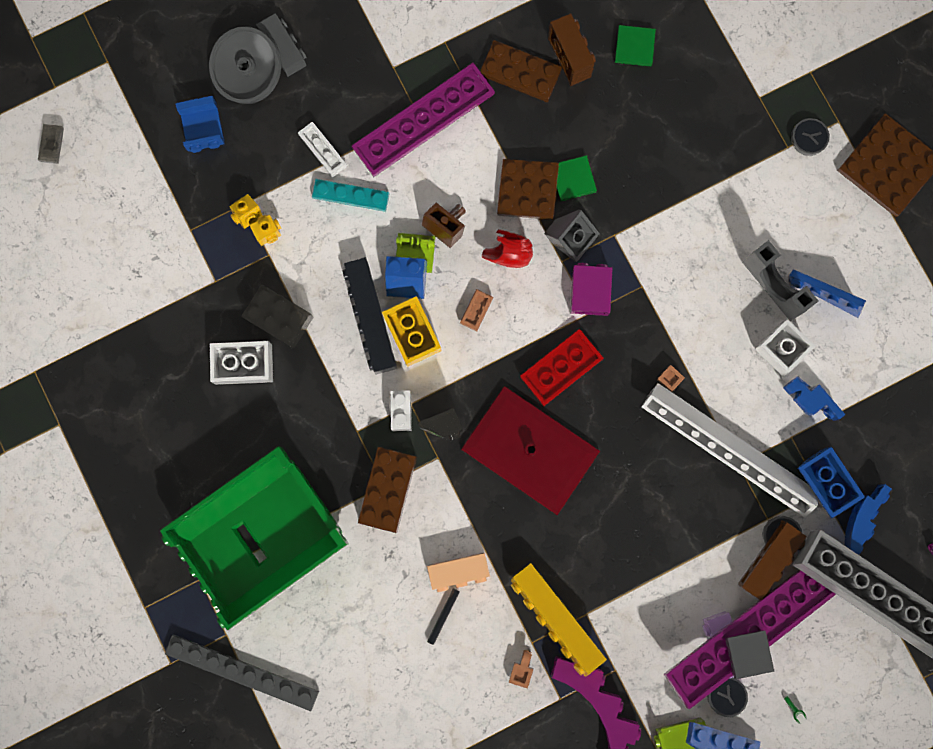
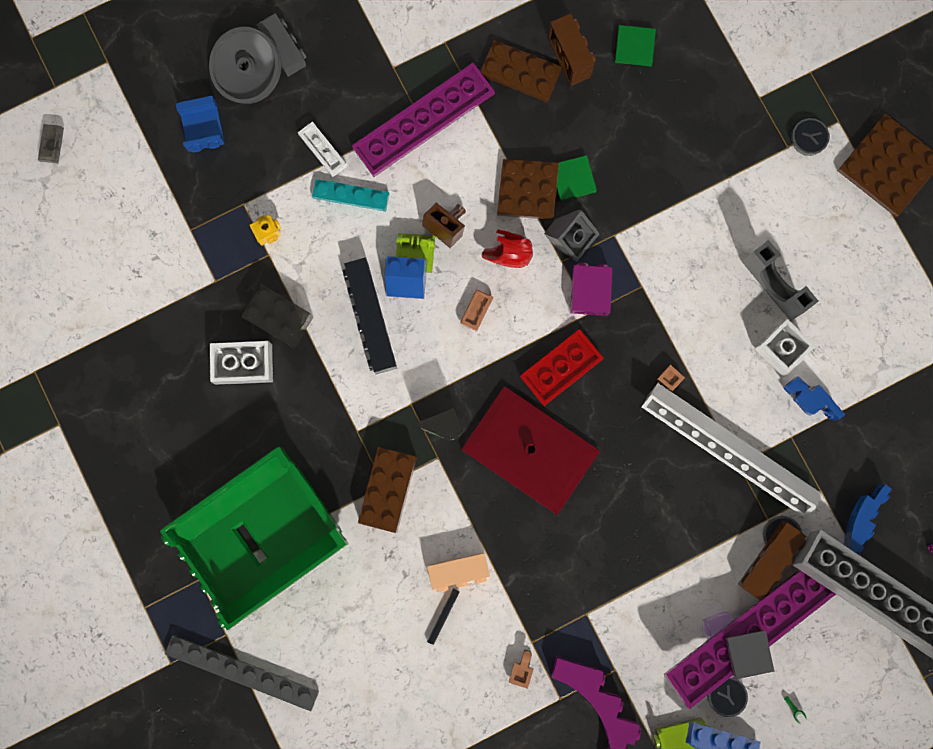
(245, 211): yellow brick -> none
(401, 411): white brick -> none
(412, 331): yellow brick -> none
(558, 620): yellow brick -> none
(828, 293): blue wing -> none
(830, 481): blue slope -> none

